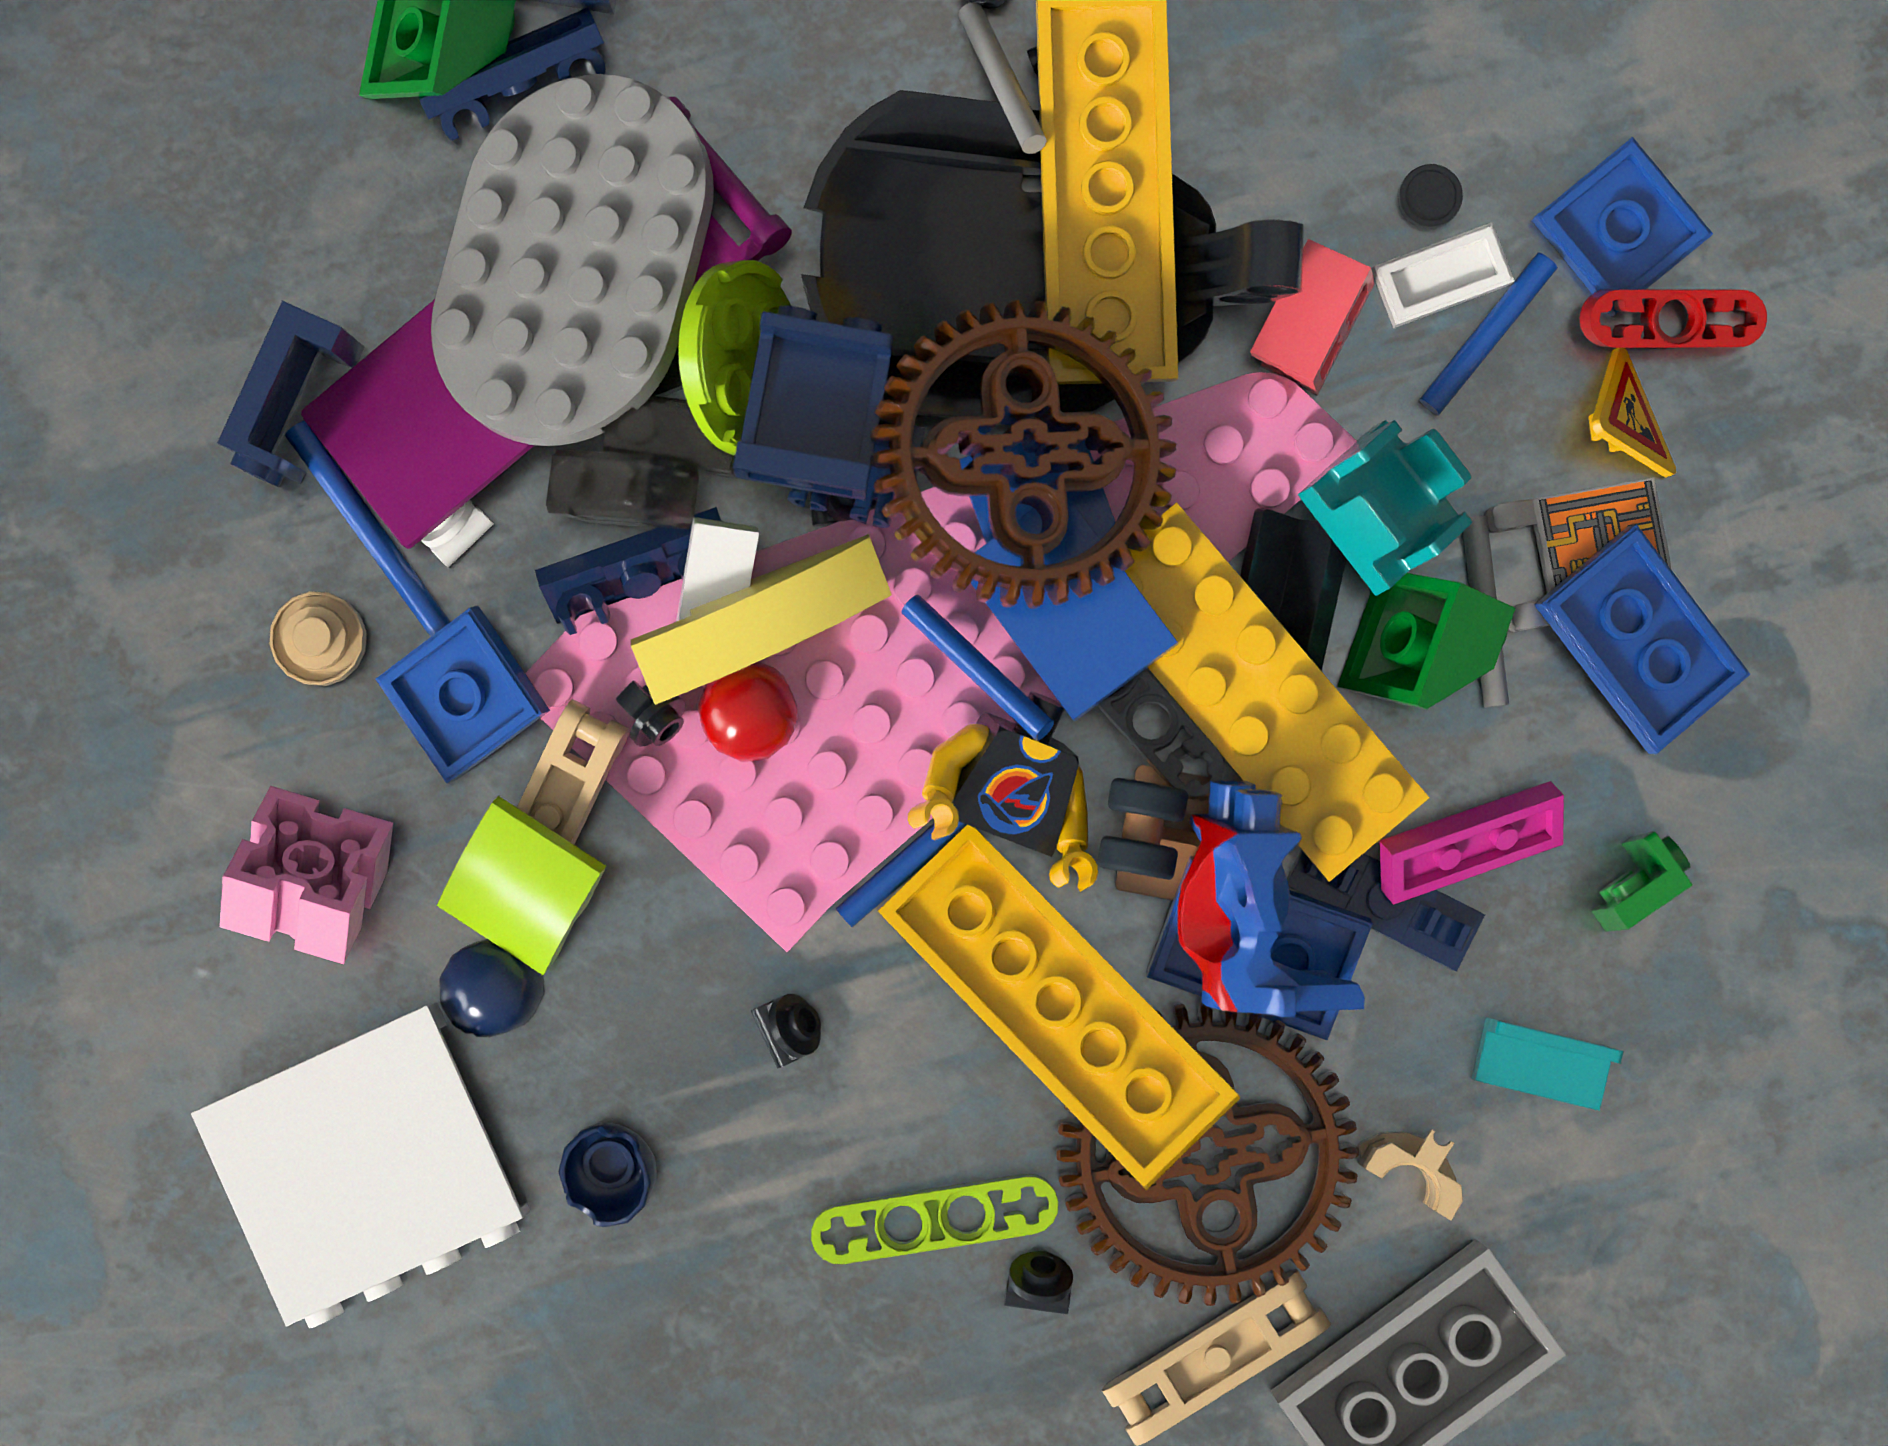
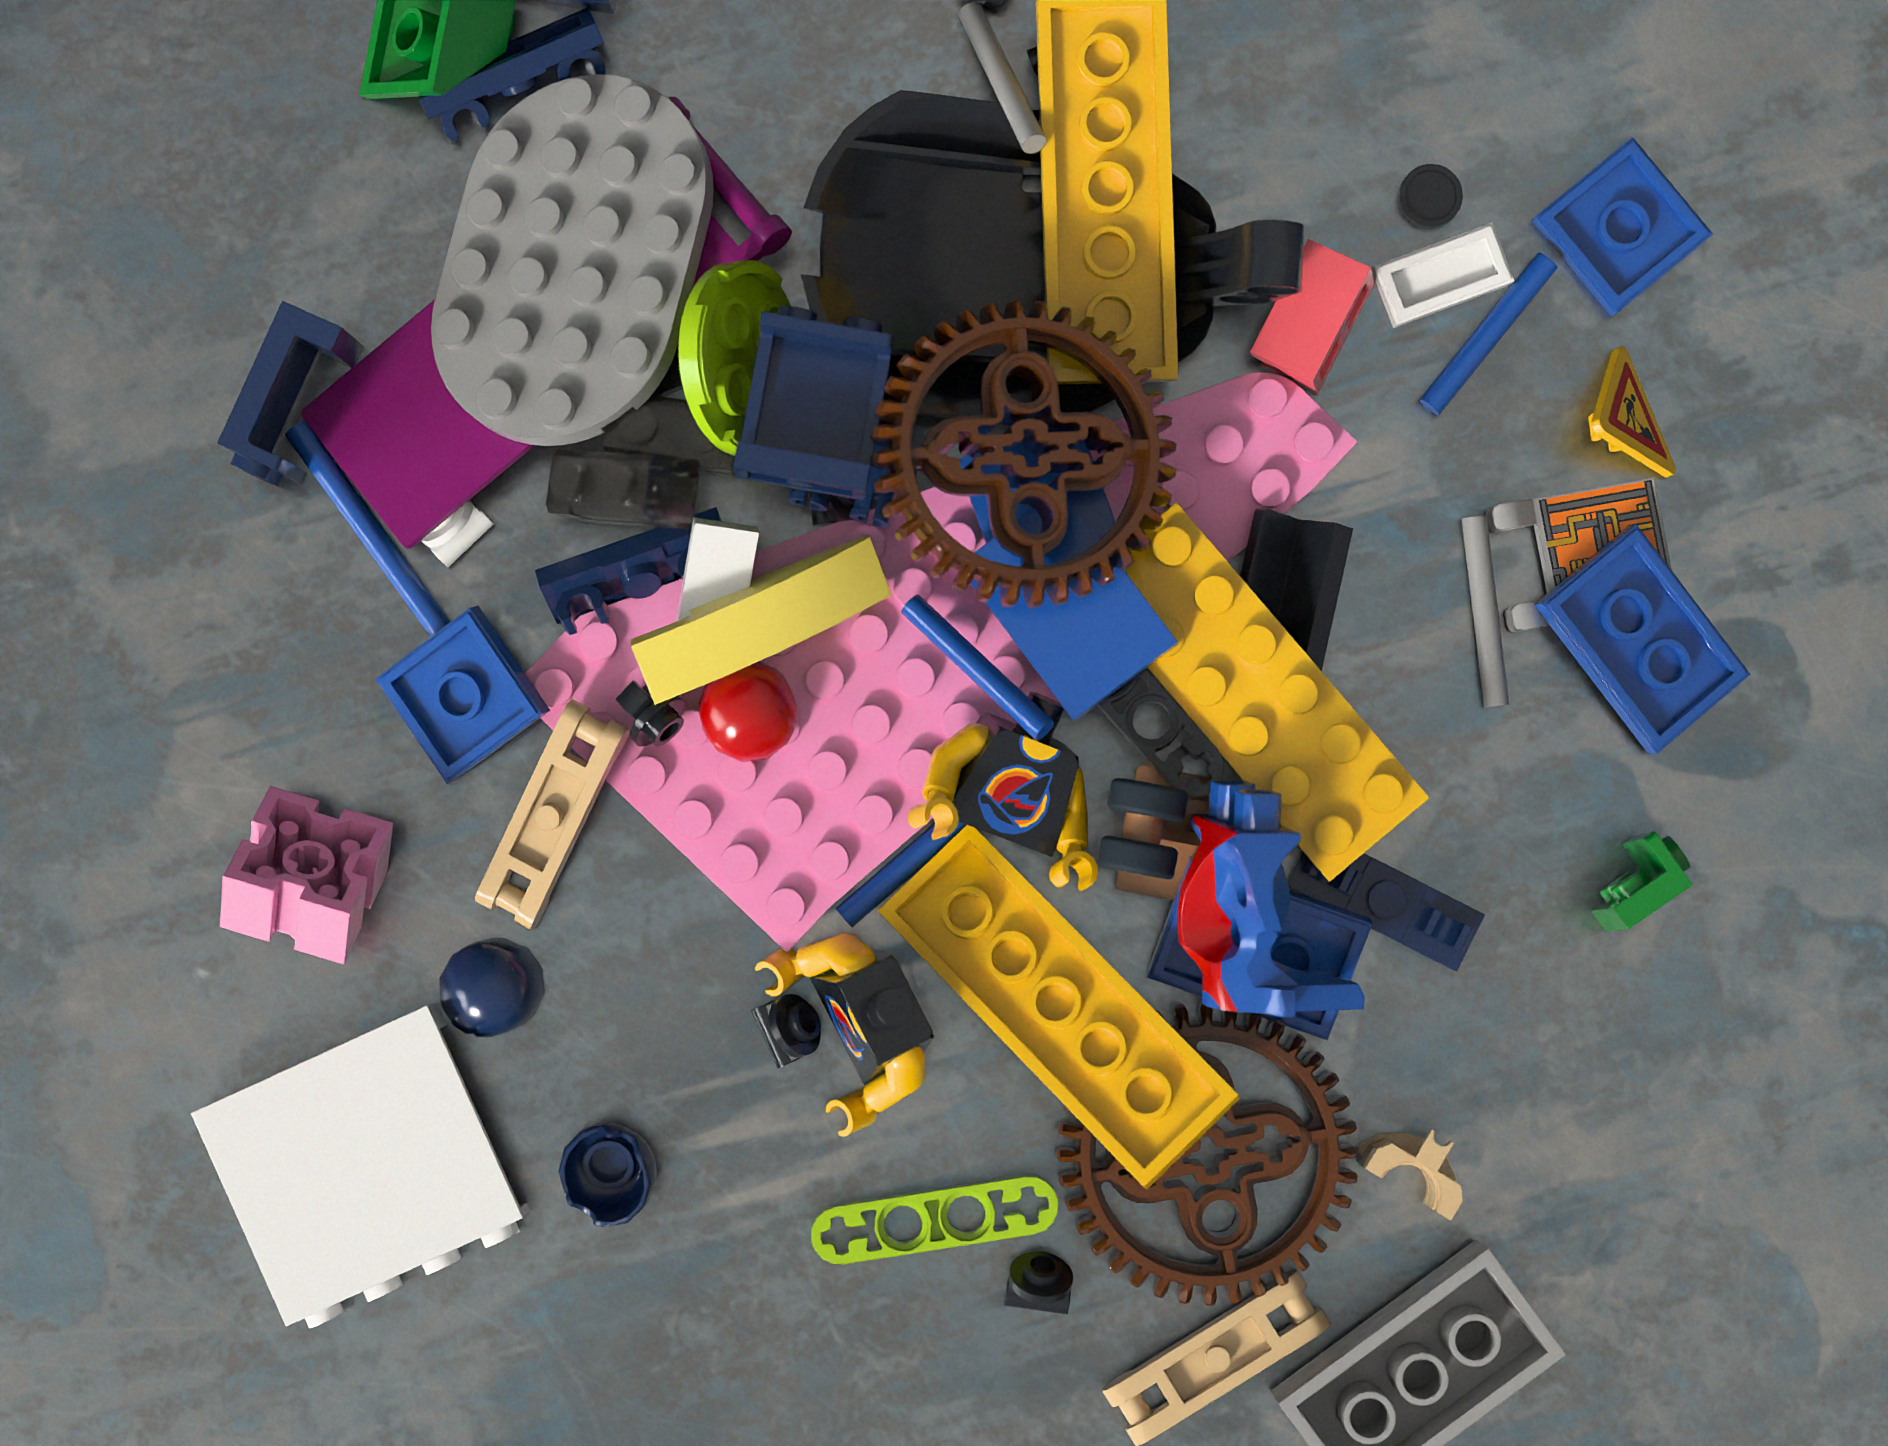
(317, 638): tan plate -> none
(521, 885): lime slope -> none
(871, 1014): none -> torso
(1390, 502): teal panel -> none
(1425, 641): green slope -> none
(1471, 842): dark pink plate -> none
(1543, 1063): teal panel -> none
(1714, 334): red beam -> none

